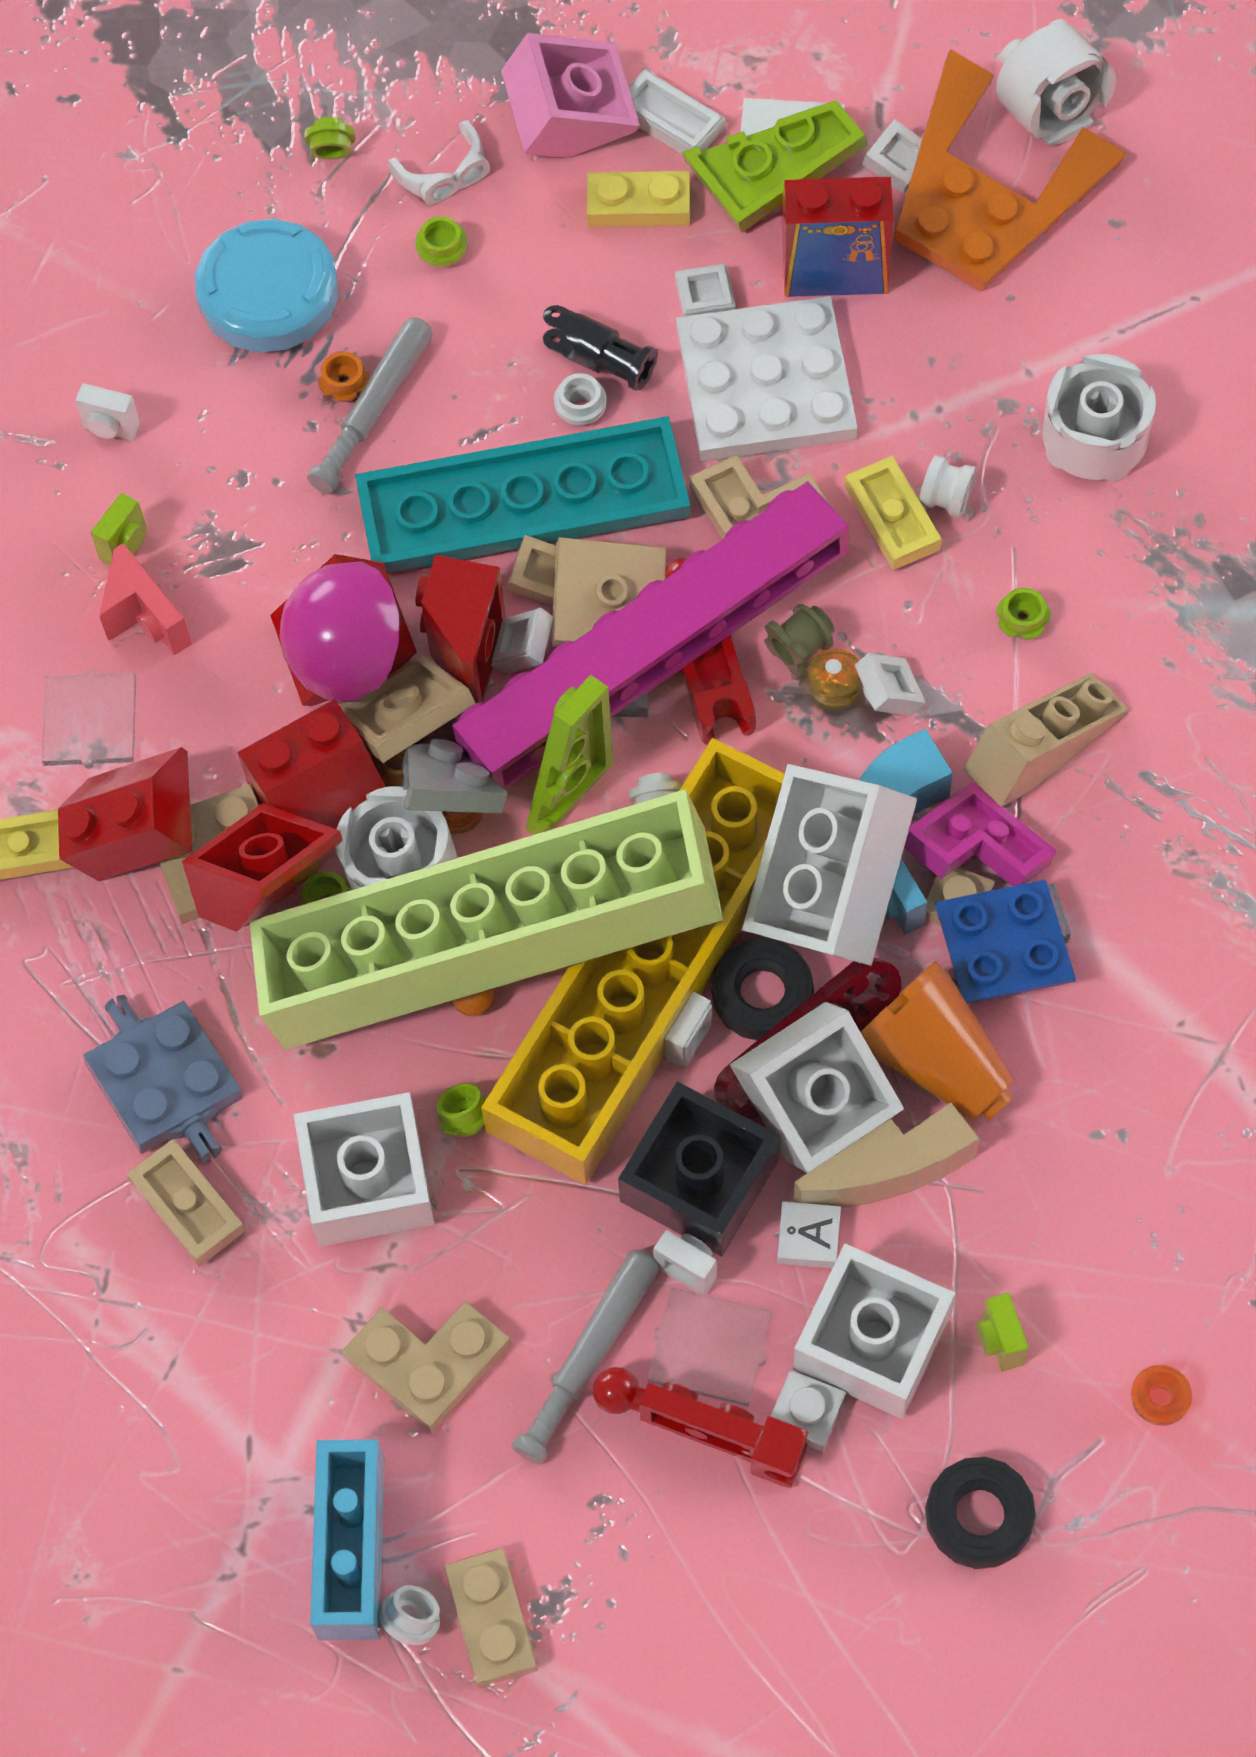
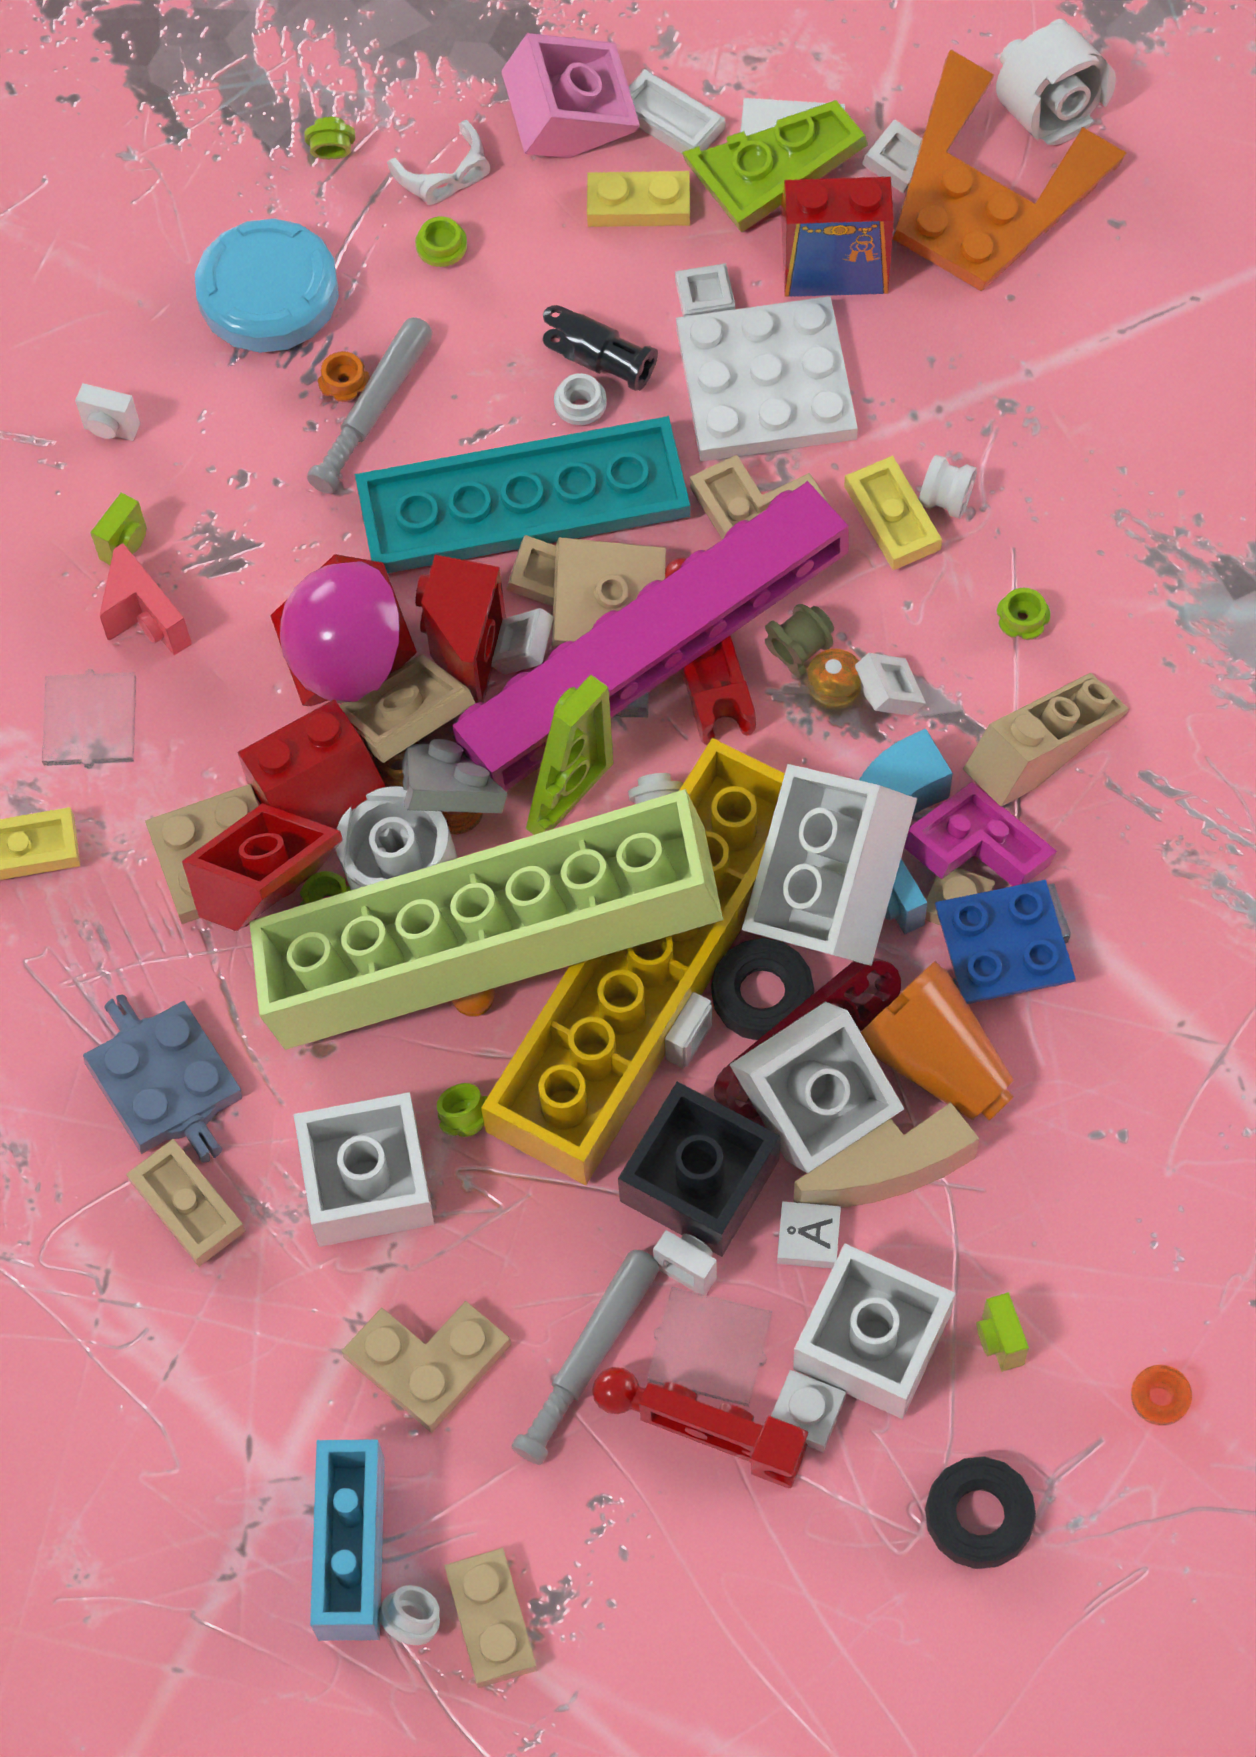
(128, 817): red slope -> none
(1098, 418): white brick -> none

